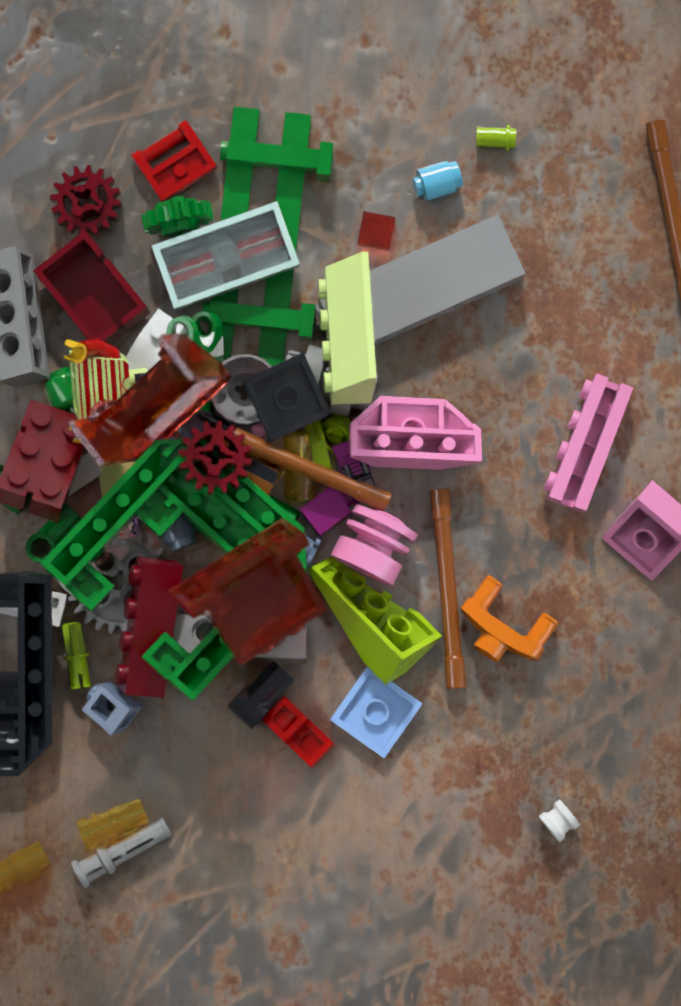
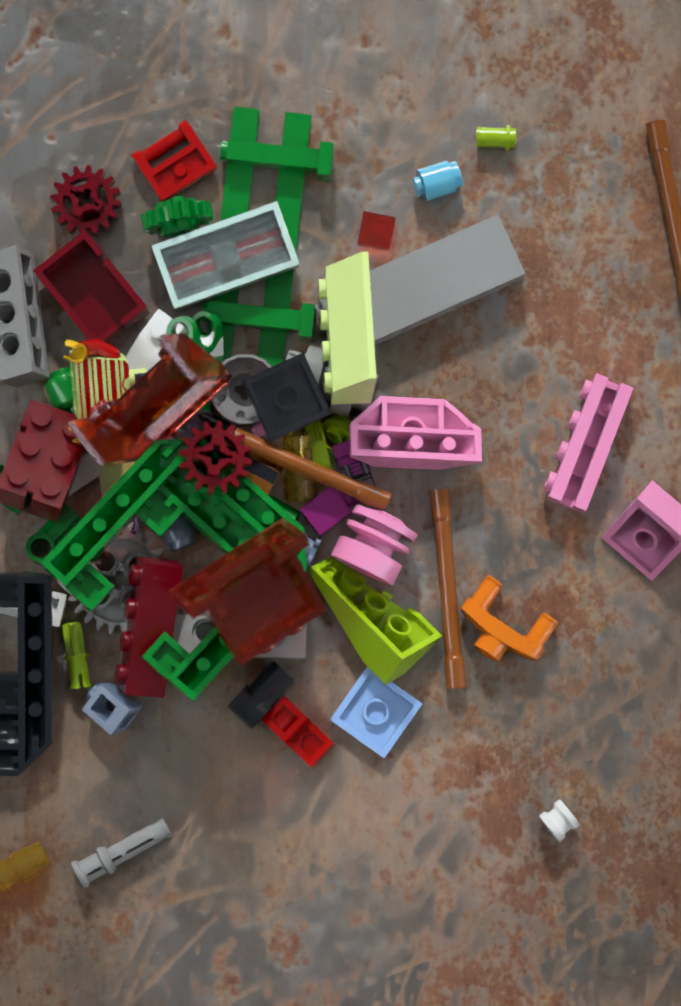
(116, 821): clear yellow axle -> none

